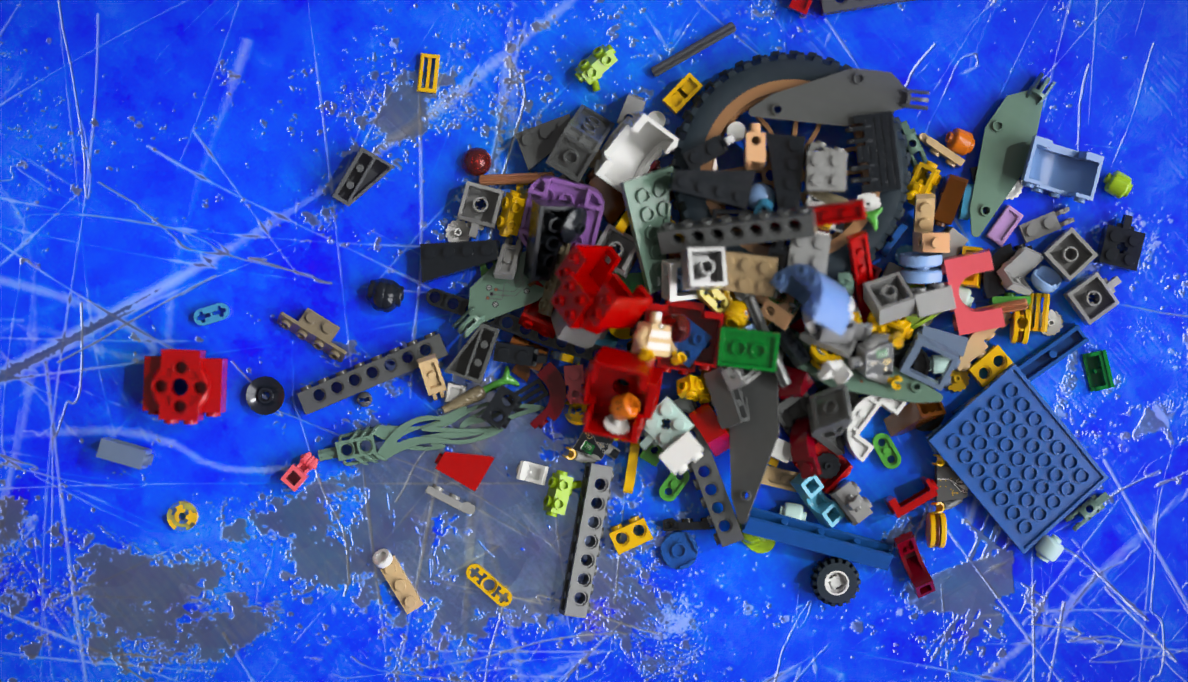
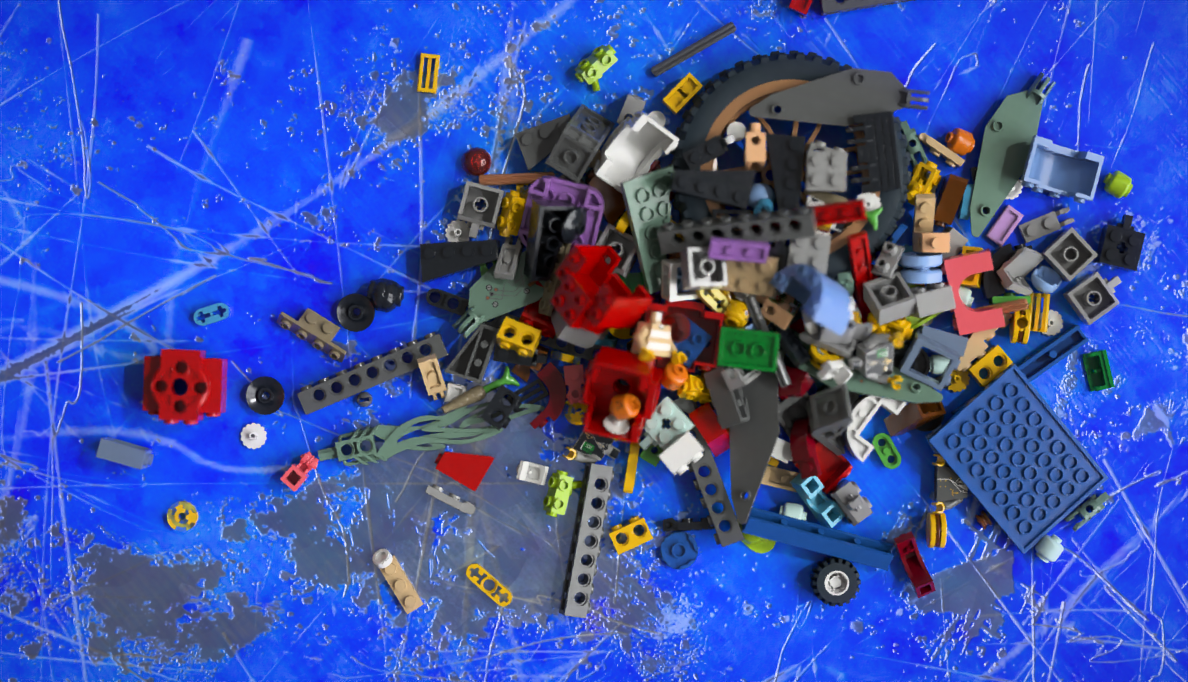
(253, 436): none -> white piece
(349, 319): none -> black dish
(360, 176): dark grey wedge -> none
(521, 333): none -> yellow brick
(674, 376): none -> orange head
(675, 484): bright green plate -> none
(738, 250): none -> medium lavender hinge
(829, 465): black piece -> none
(888, 260): none -> light grey hips
(899, 509): red panel -> none
(983, 520): none -> reddish brown bush

